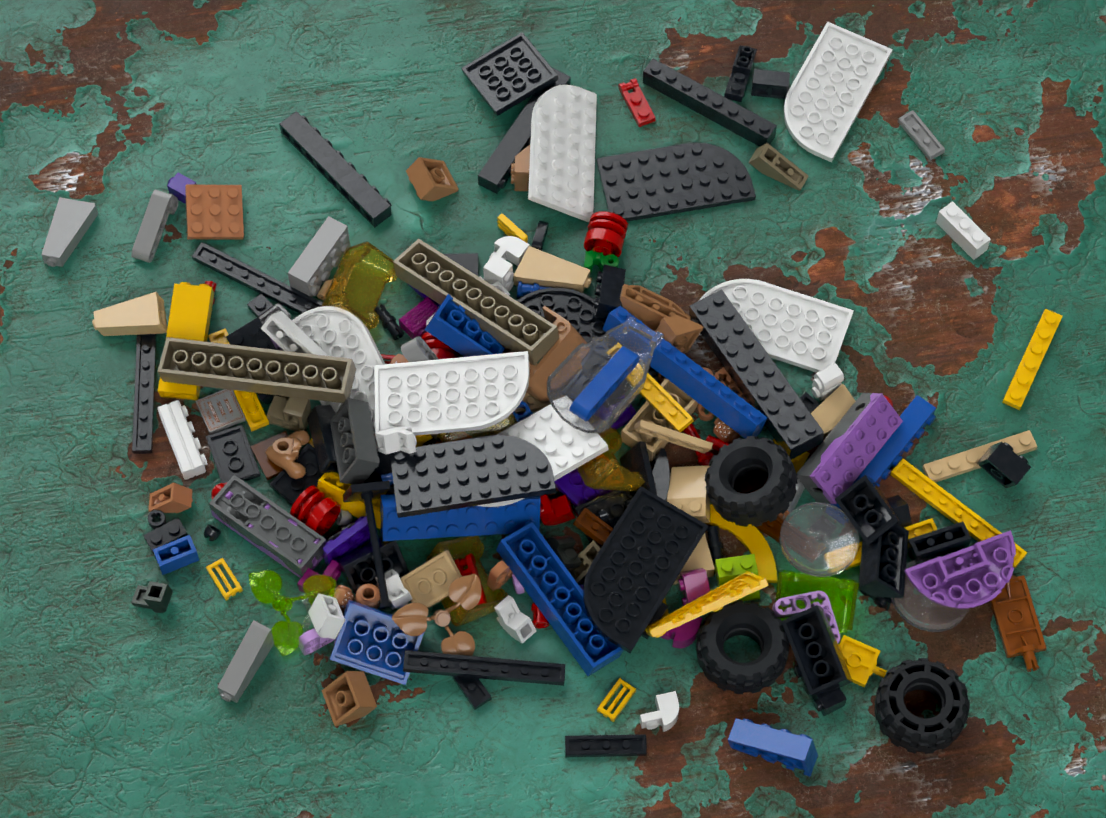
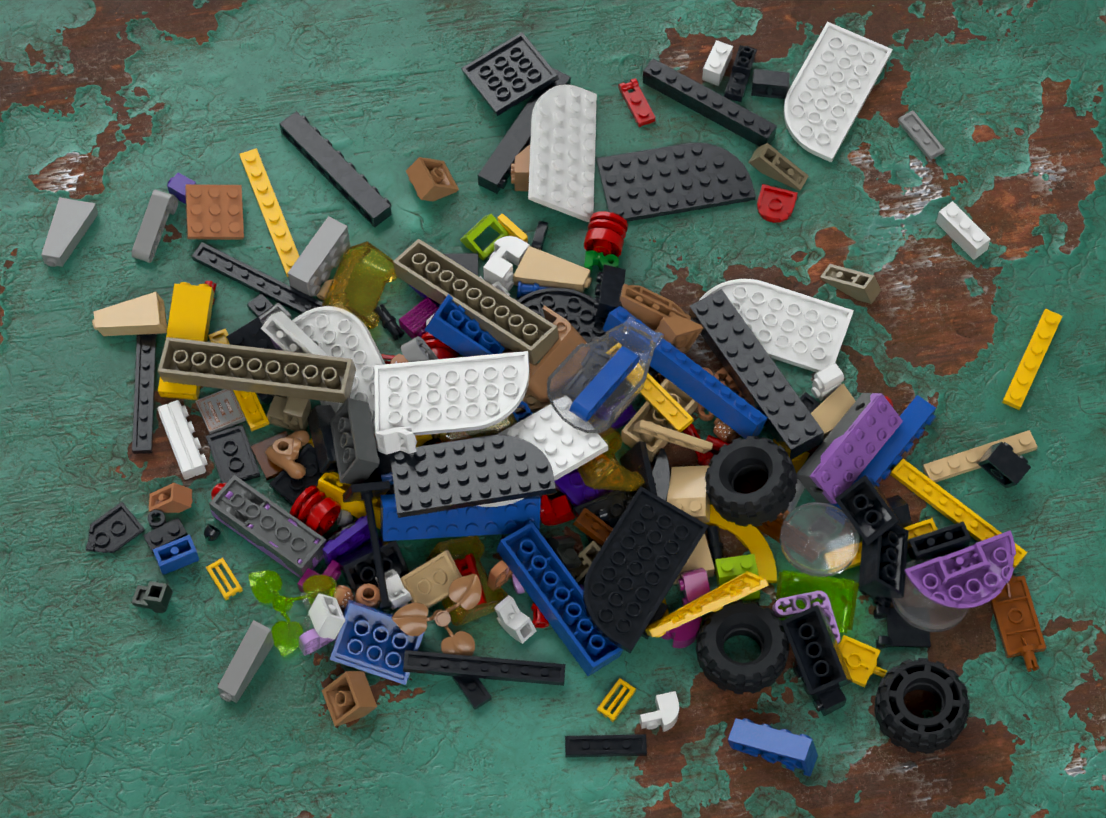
(113, 530): none -> black tile
(270, 208): none -> yellow plate
(488, 220): none -> lime tile
(717, 63): none -> white brick
(776, 203): none -> red tile
(853, 283): none -> dark tan slope
(899, 631): none -> black flag

